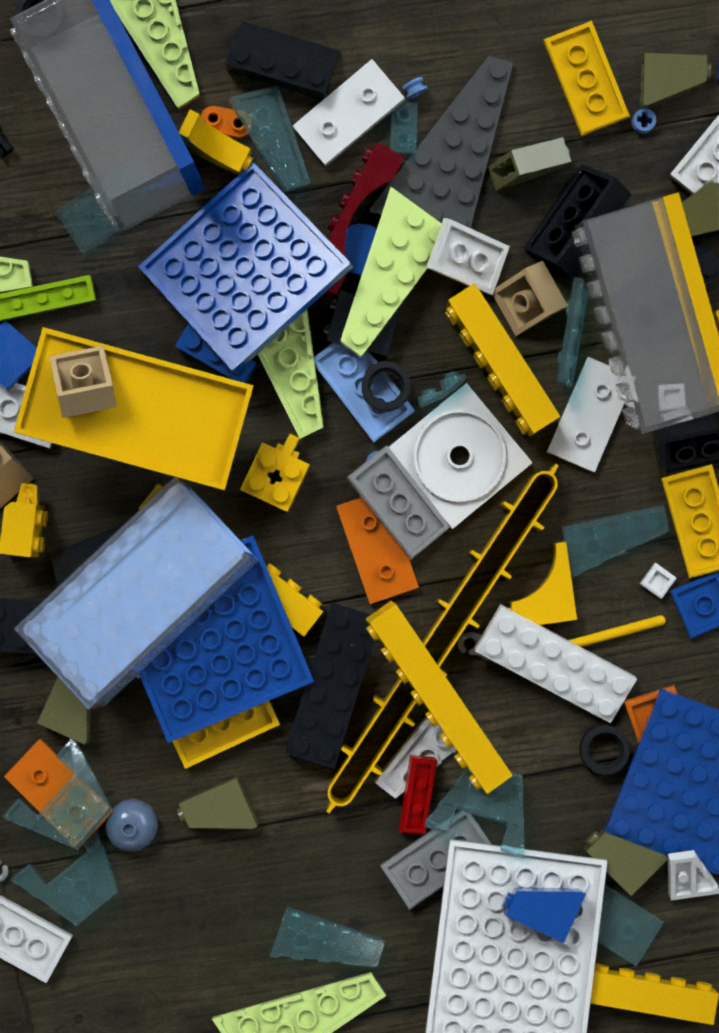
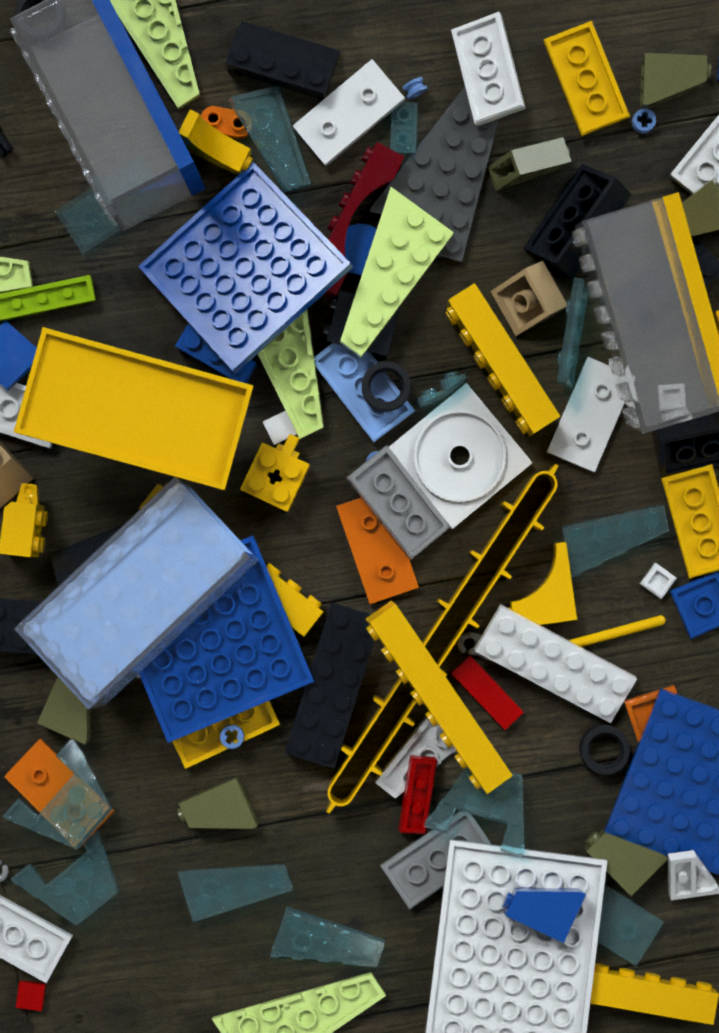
(31, 995): none -> red tile
(83, 381): tan slope -> none
(132, 825): sand blue cylinder -> none
(223, 736): none -> medium blue bush
(225, 889): none -> clear light blue wing
(279, 427): none -> white tile
(467, 256): white plate -> none
(487, 692): none -> red tile
(488, 69): none -> white plate

